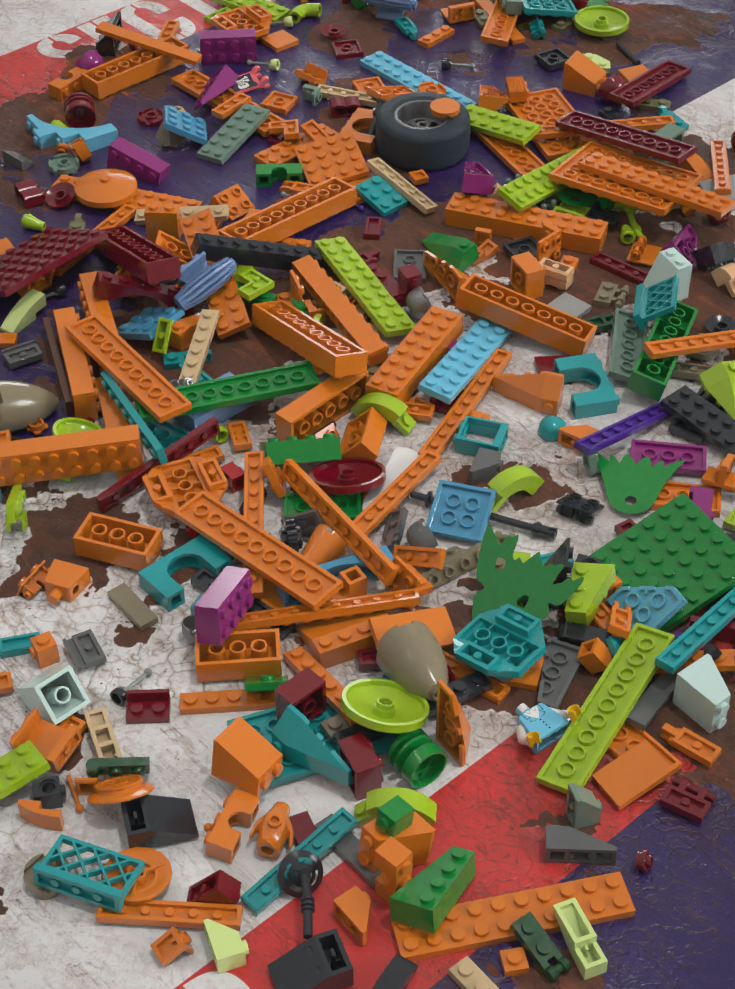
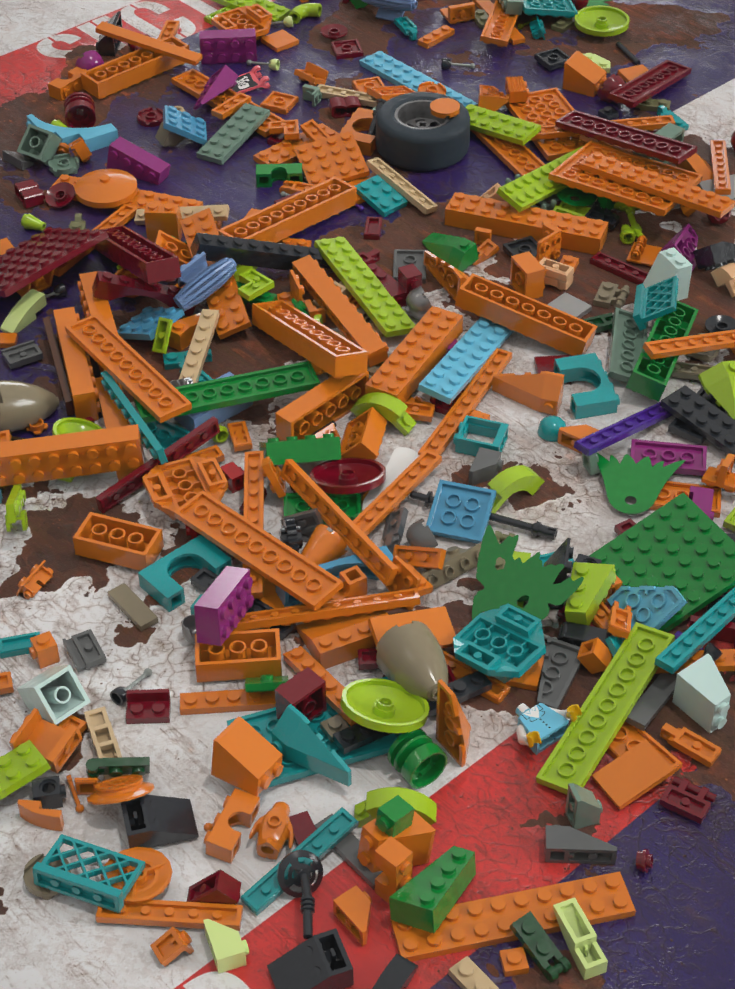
(38, 144): none -> sand green brick
(65, 581): orange torso -> none
(236, 199): orange bracket -> none
(363, 762): dark red brick -> none
(418, 177): orange plate -> none
(477, 179): magenta wedge -> none
(583, 507): black hinge -> none

